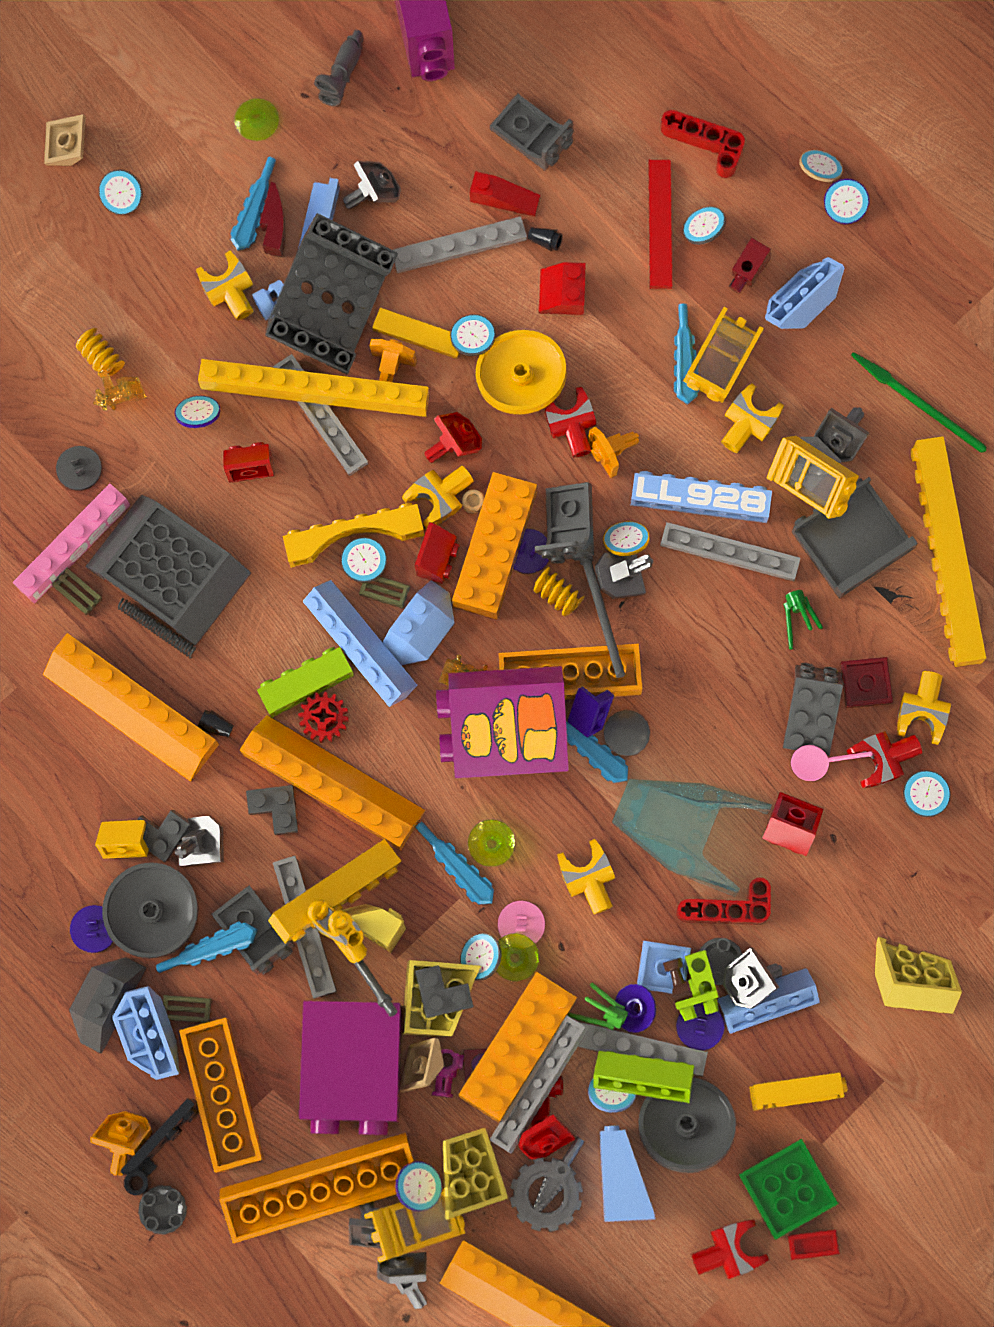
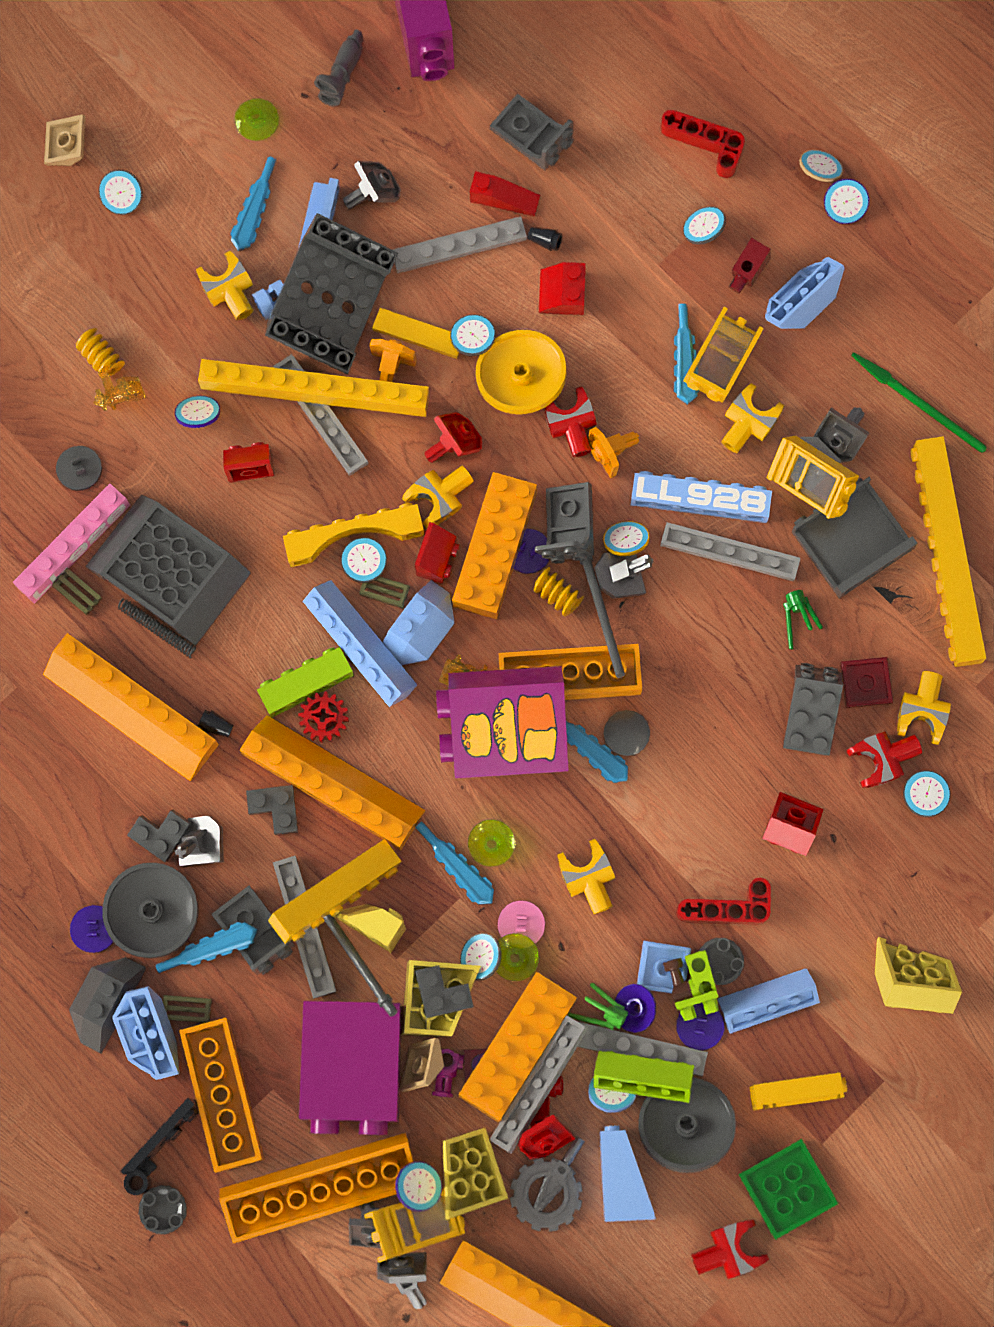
(122, 839): yellow panel -> none
(123, 1135): light orange piece -> none
(273, 223): dark red slope -> none
(340, 928): yellow connector -> none
(473, 501): tan tile -> none
(590, 711): dark purple panel -> none
(660, 224): red tile -> none
(675, 822): clear light blue windscreen -> none
(749, 979): piece -> none
(812, 762): bright pink piece -> none
(813, 1244): red tile -> none

